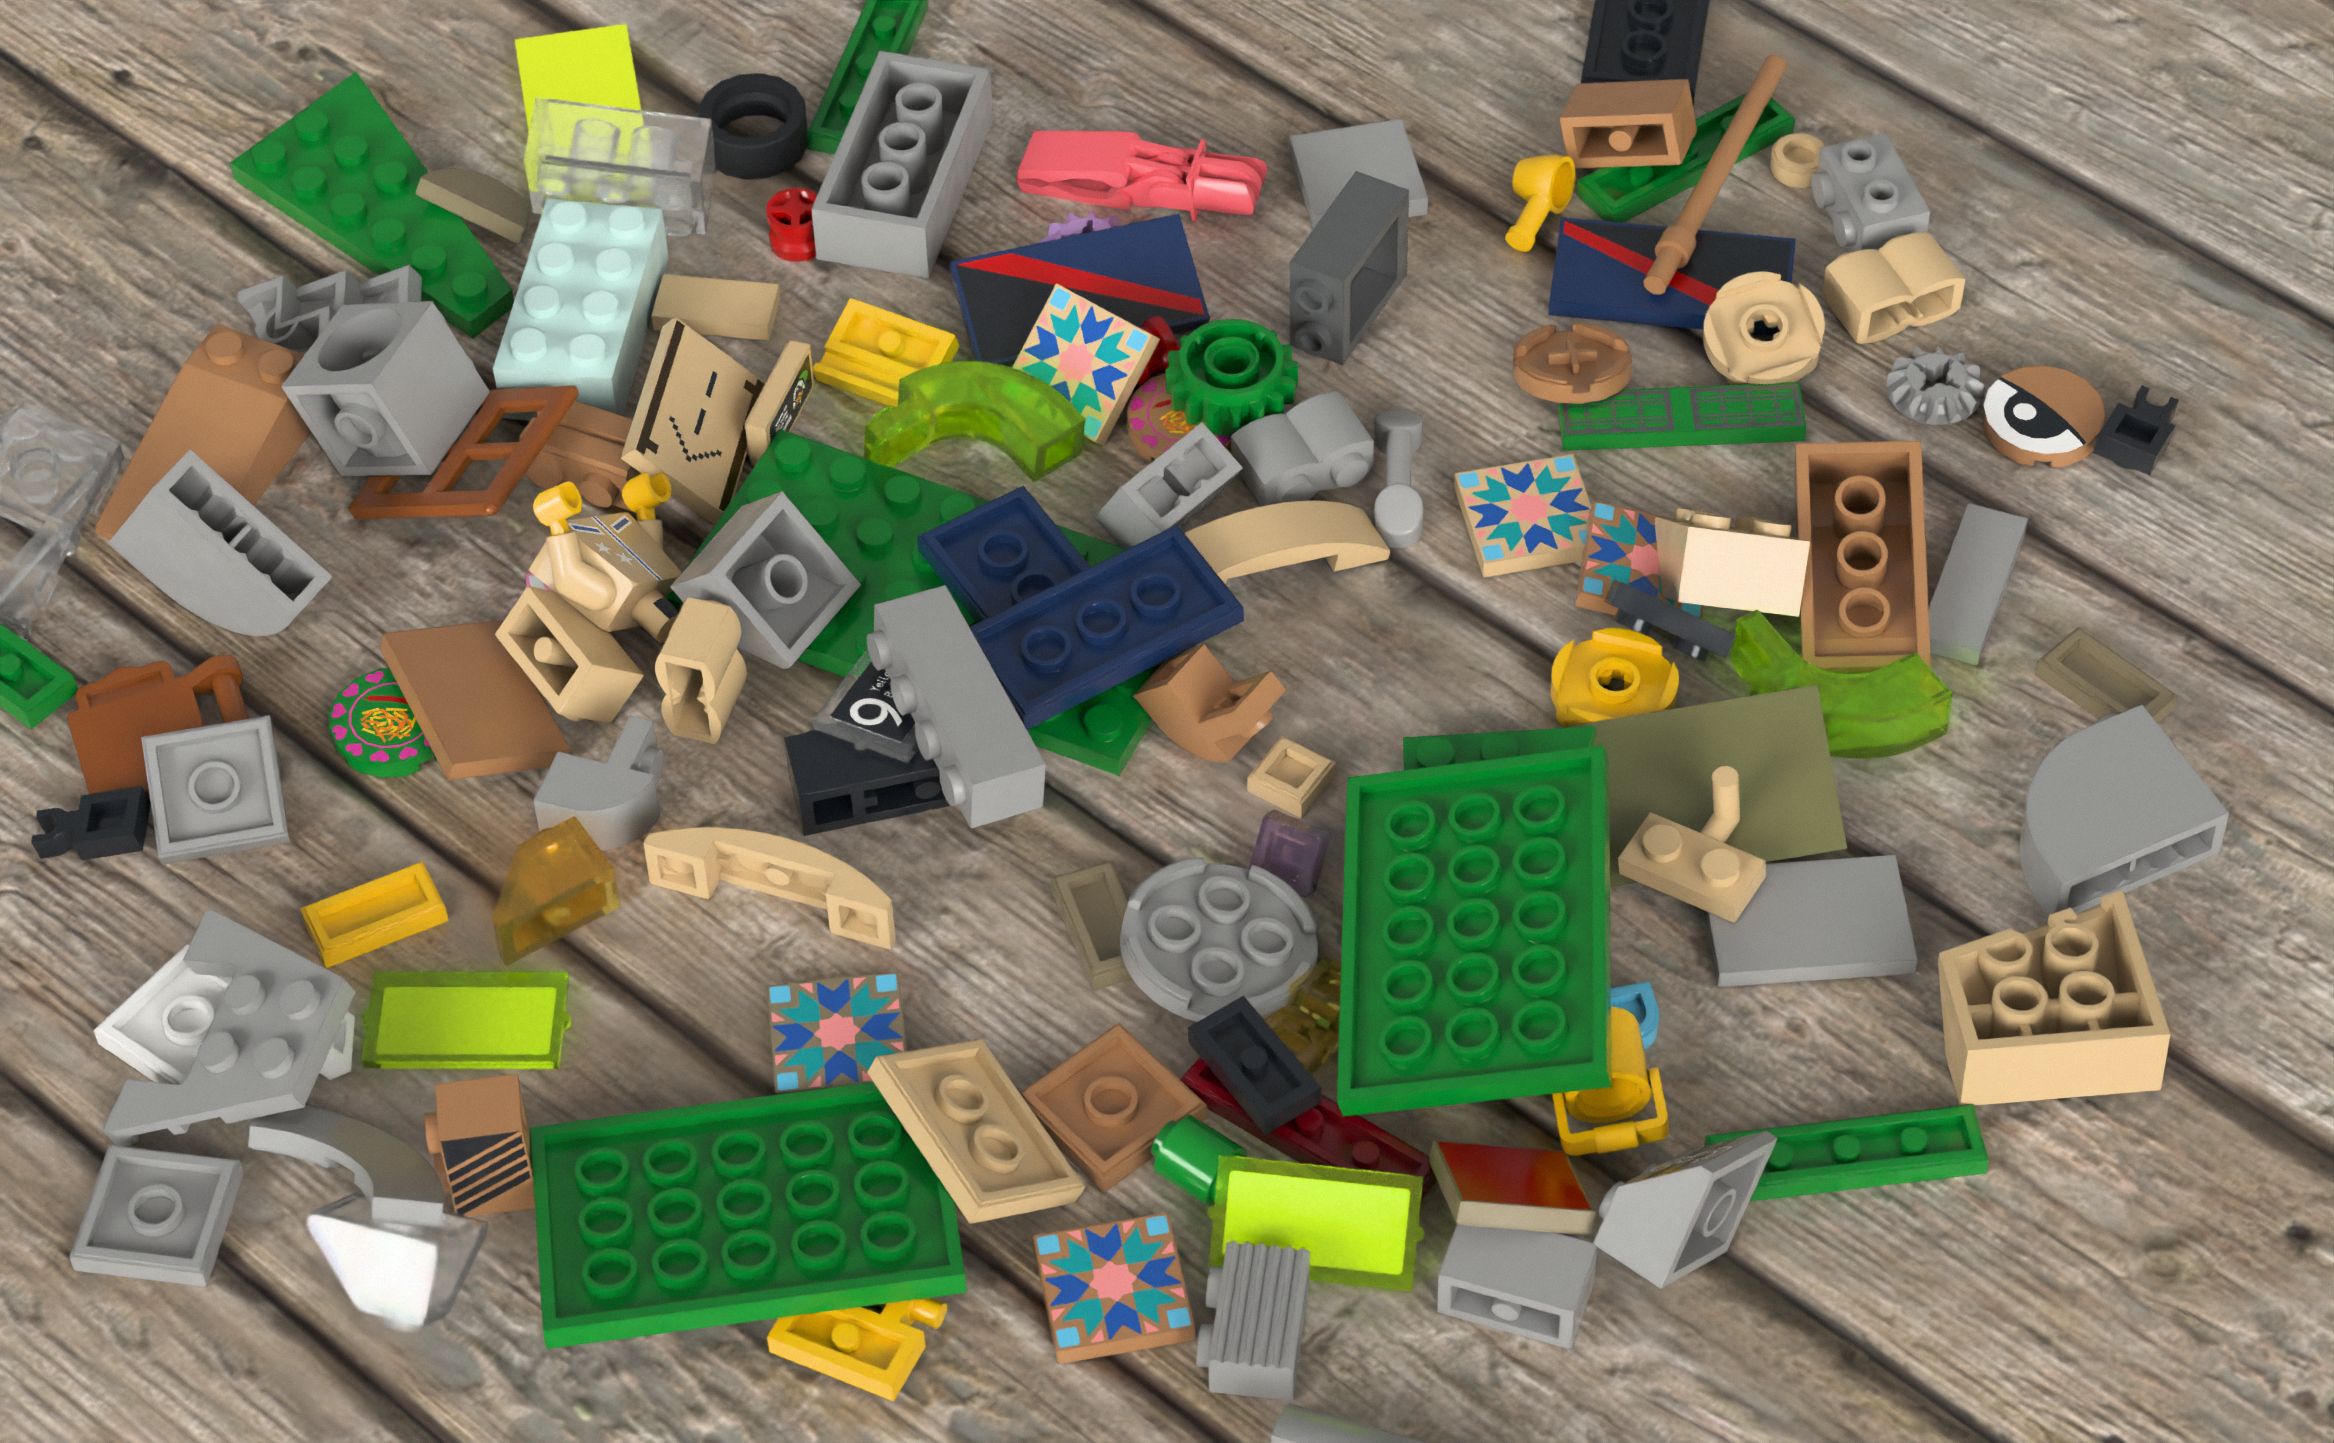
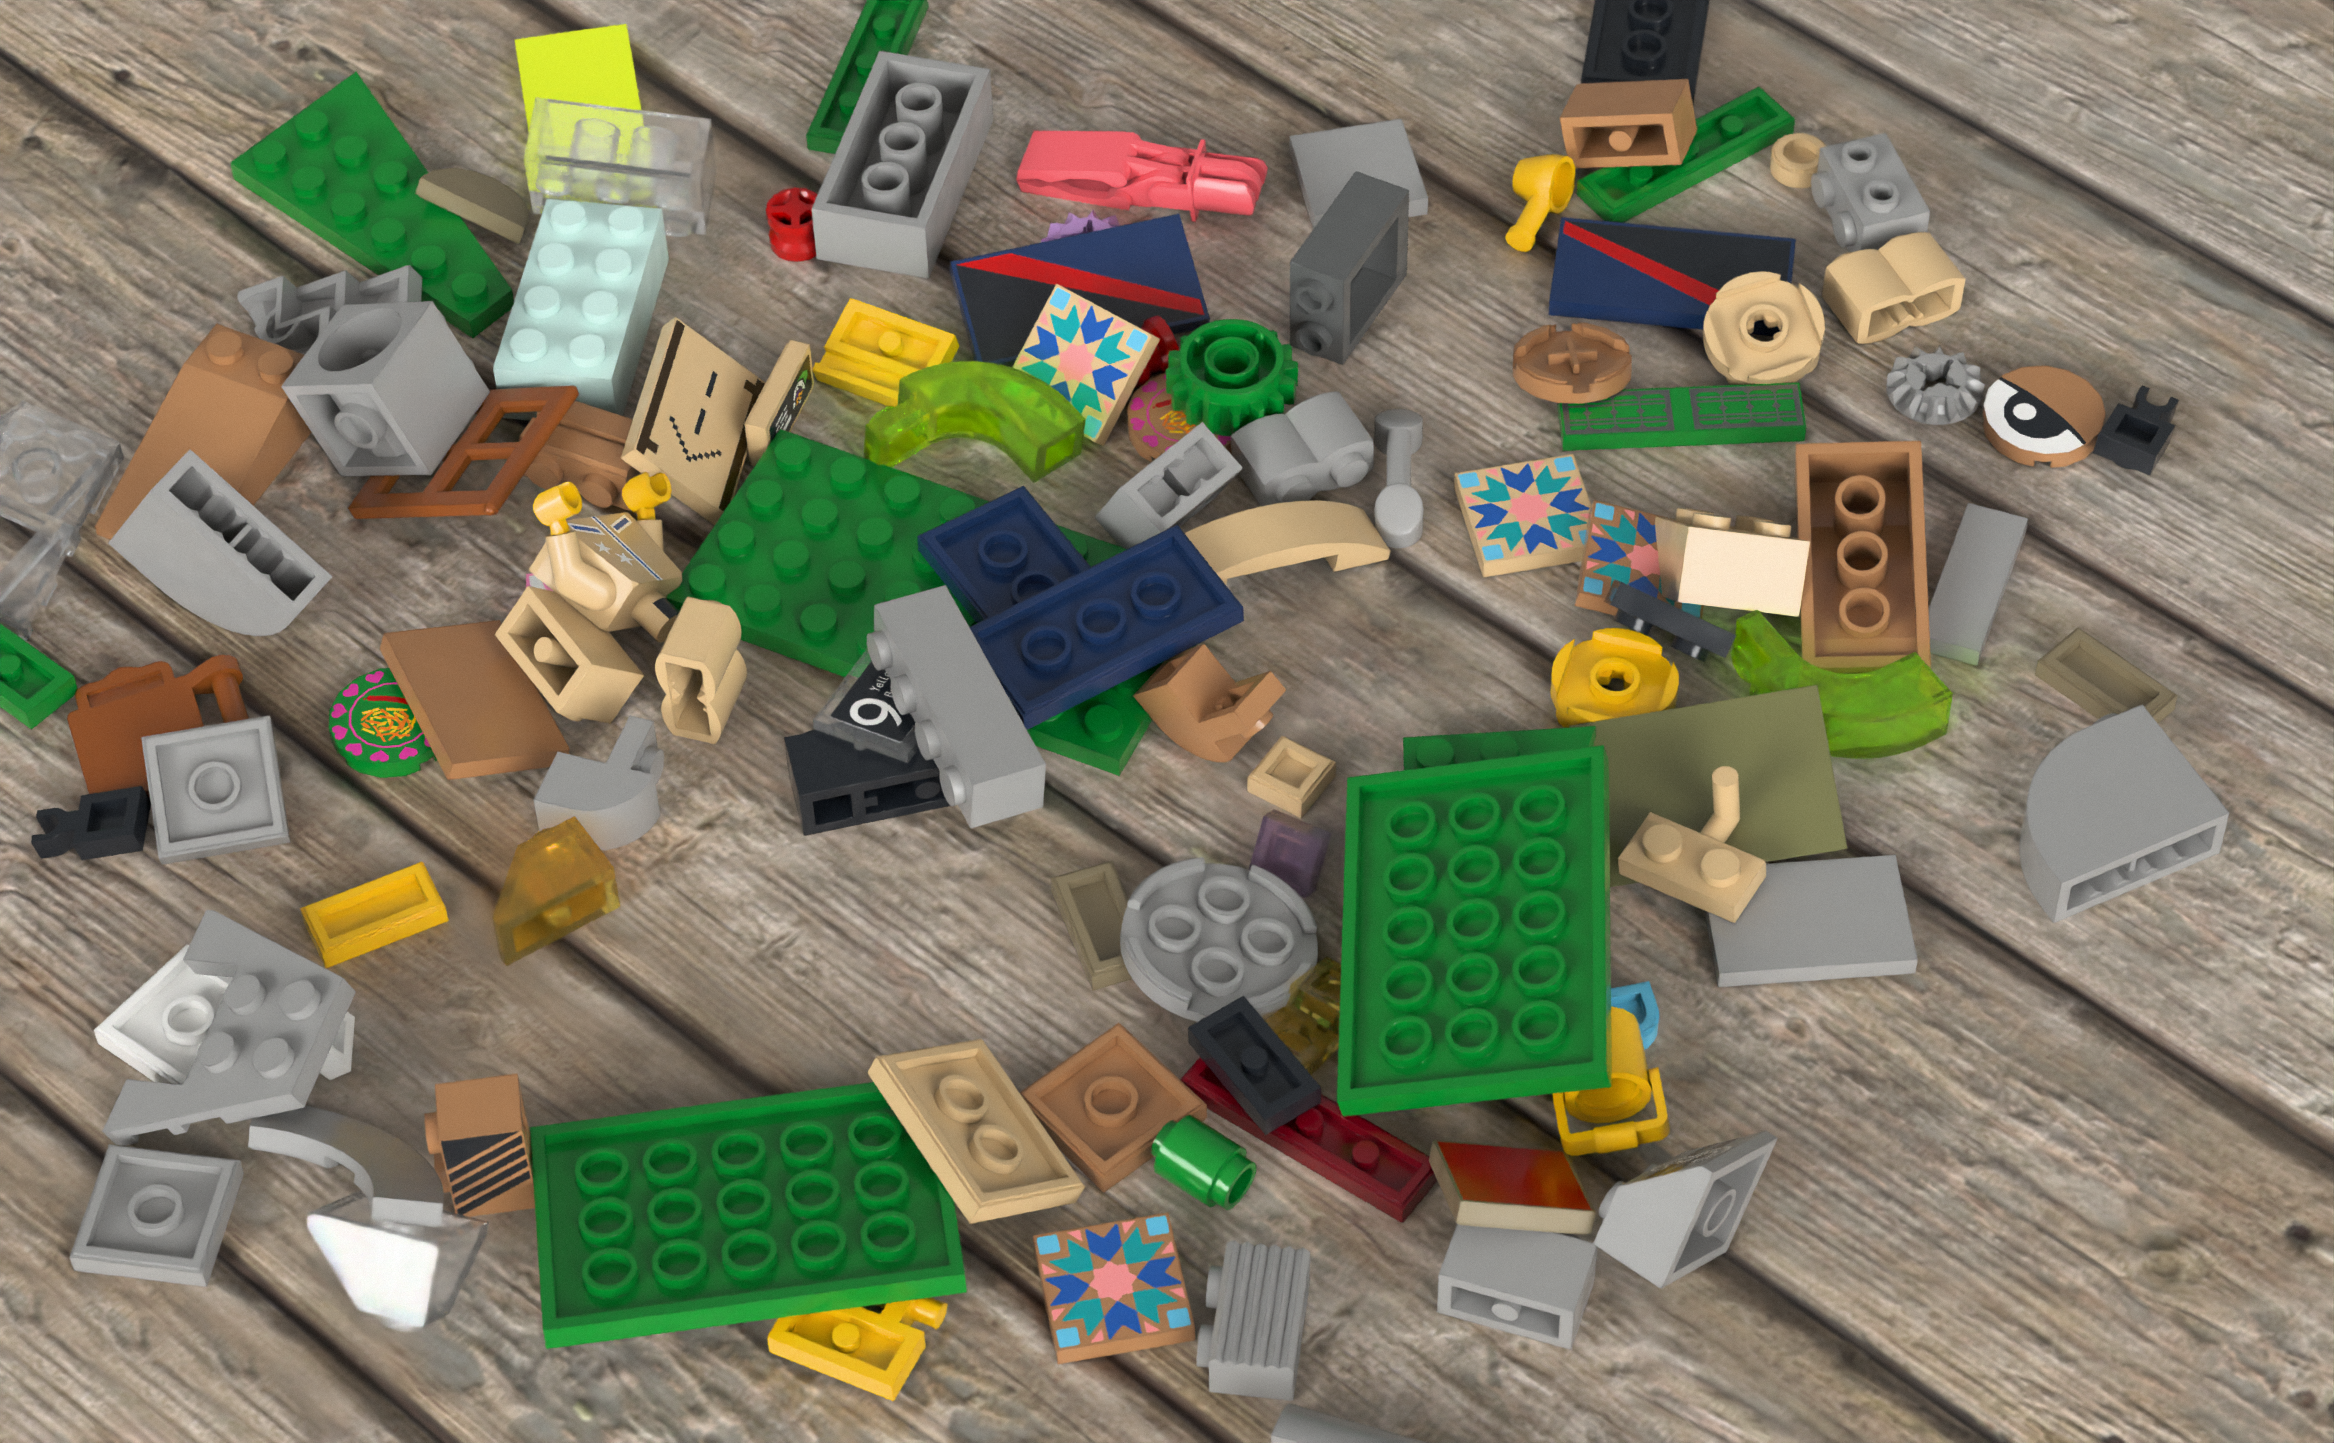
(466, 1020): clear neon green piece -> none
(700, 857): tan slope -> none
(717, 306): tan tile -> none
(755, 96): black tyre -> none
(773, 577): light grey slope -> none
(833, 1029): tile -> none
(1350, 1220): clear neon green piece -> none
(1679, 240): medium nougat bar -> none
(1869, 1152): green tile -> none
(2053, 1010): tan wedge -> none

